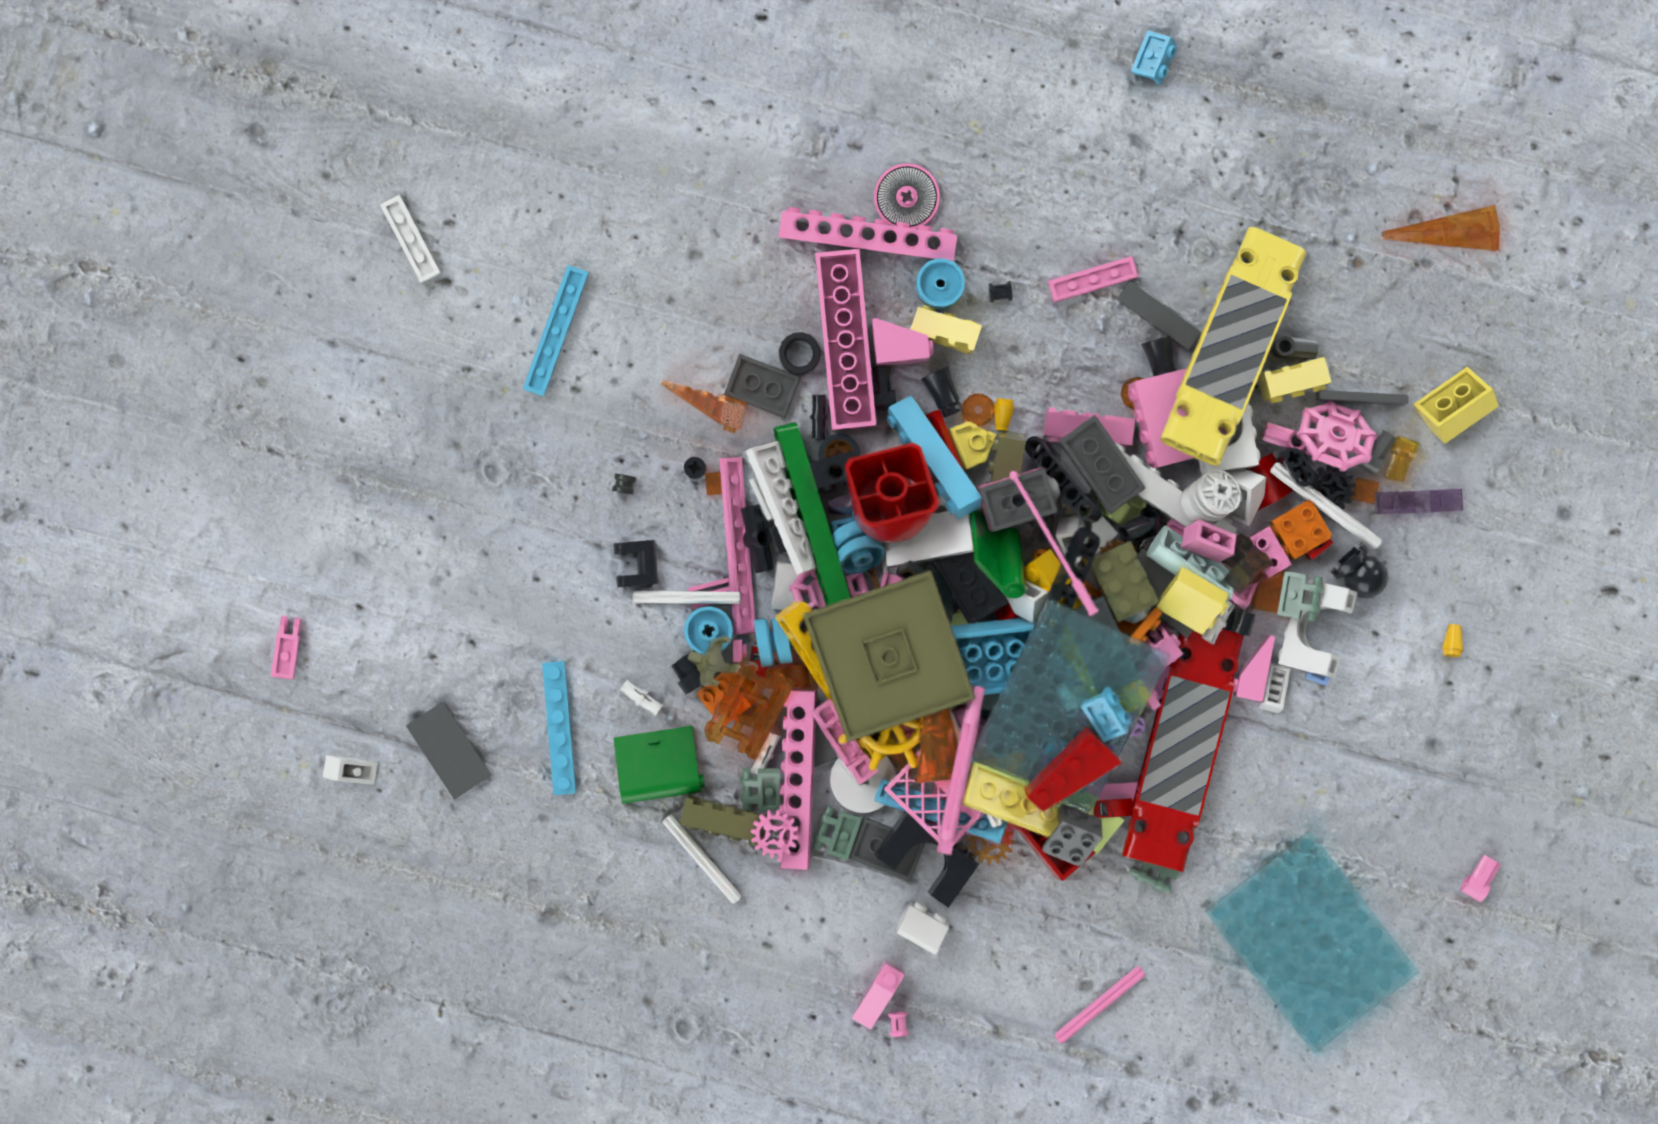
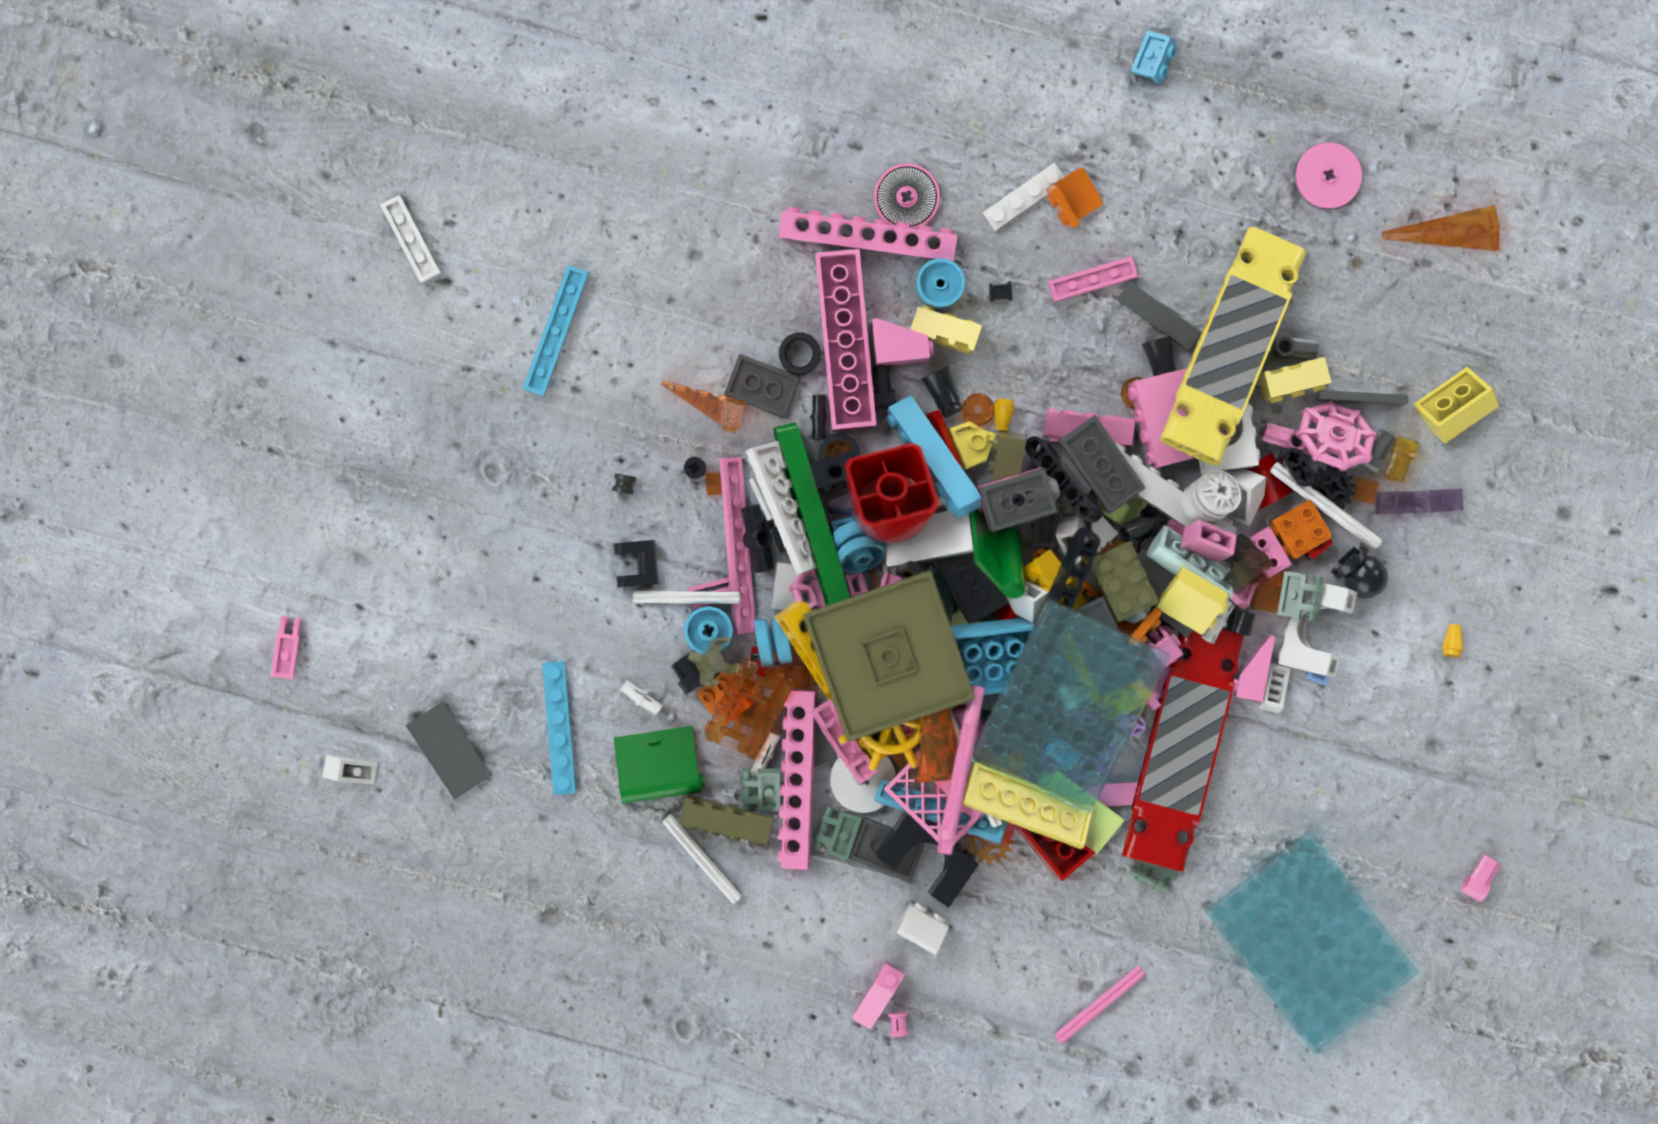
(739, 650): bright pink plate -> none
(781, 841): bright pink gear -> none
(1022, 197): none -> white plate
(1072, 769): red wedge -> none
(1073, 197): none -> orange bracket
(1074, 836): dark grey bracket -> none
(1078, 586): bright pink piece -> none
(1107, 715): medium azure bracket -> none
(1113, 808): red sticker -> none
(1344, 169): none -> bright pink piece

